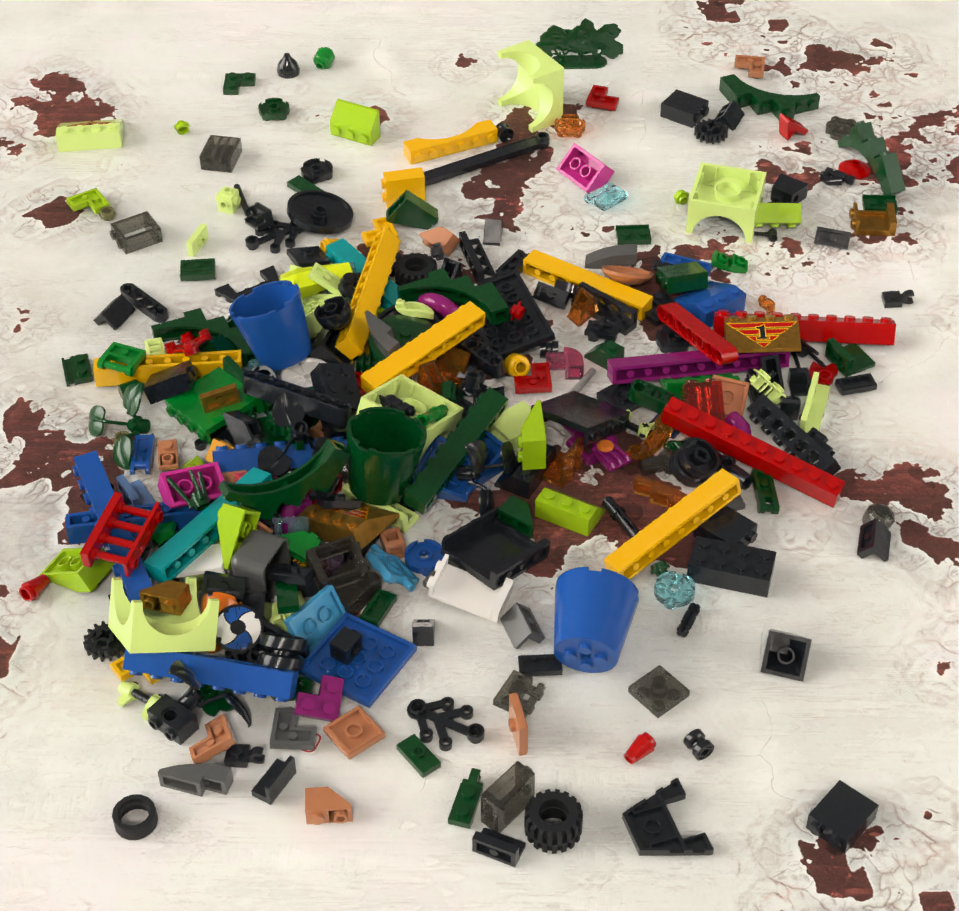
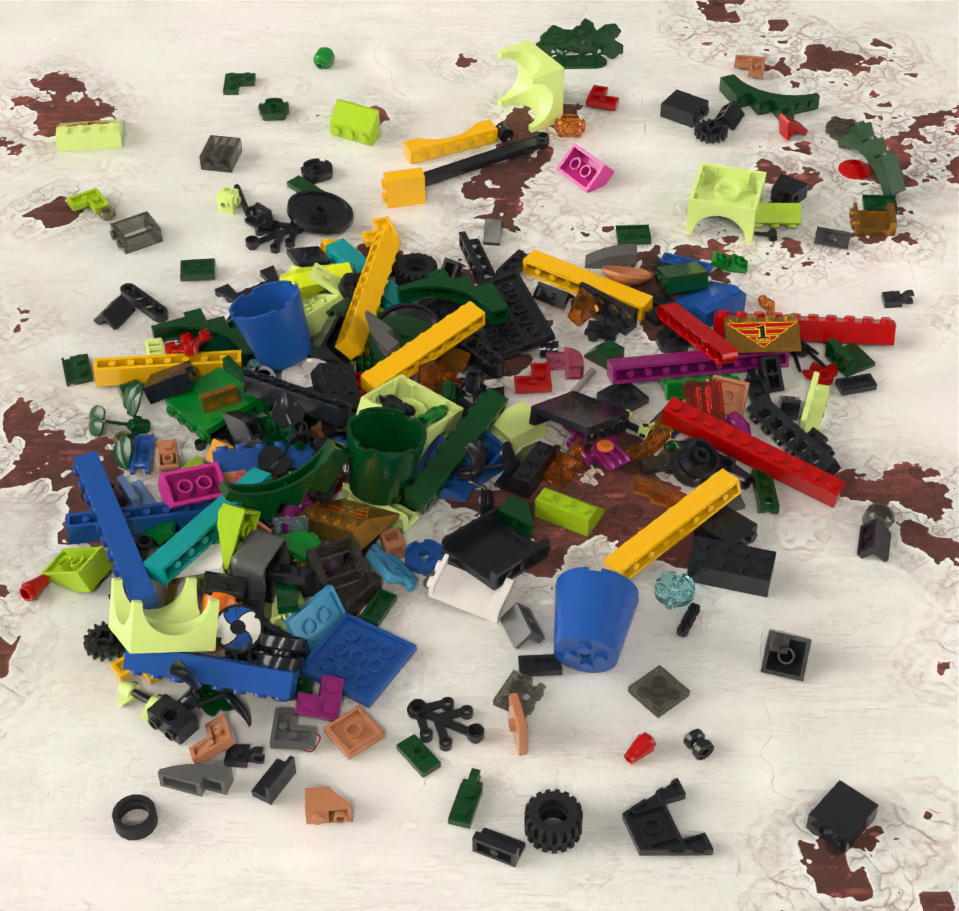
(109, 521): red fence -> none
(122, 354): green plate -> none
(166, 597): pearl gold slope -> none
(182, 127): lime plate -> none
(197, 240): yellowish green plate -> none
(199, 499): dark green plant -> none
(288, 67): black helmet -> none
(334, 313): black cylinder -> none
(339, 501): black plate -> none
(346, 645): black brick -> none
(412, 212): dark green slope -> none
(414, 309): yellowish green arm -> none
(423, 632): black slope -> none
(437, 252): black hinge -> none
(438, 303): magenta cylinder -> none
(440, 234): nougat slope -> none
(507, 797): clear smoke window -> none
(517, 311): red plate -> none
(517, 365): yellow head -> none
(533, 440): lime slope -> none
(565, 286): black beam -> none
(606, 196): clear light blue plate -> none
(618, 514): black pin -> none
(650, 395): dark green beam -> none
(659, 568): dark green plate -> none
(681, 197): lime plate -> none
(763, 377): yellowish green hinge -> none
(798, 381): black panel -> none
(824, 177): black arm -> none
(848, 179): black axle -> none

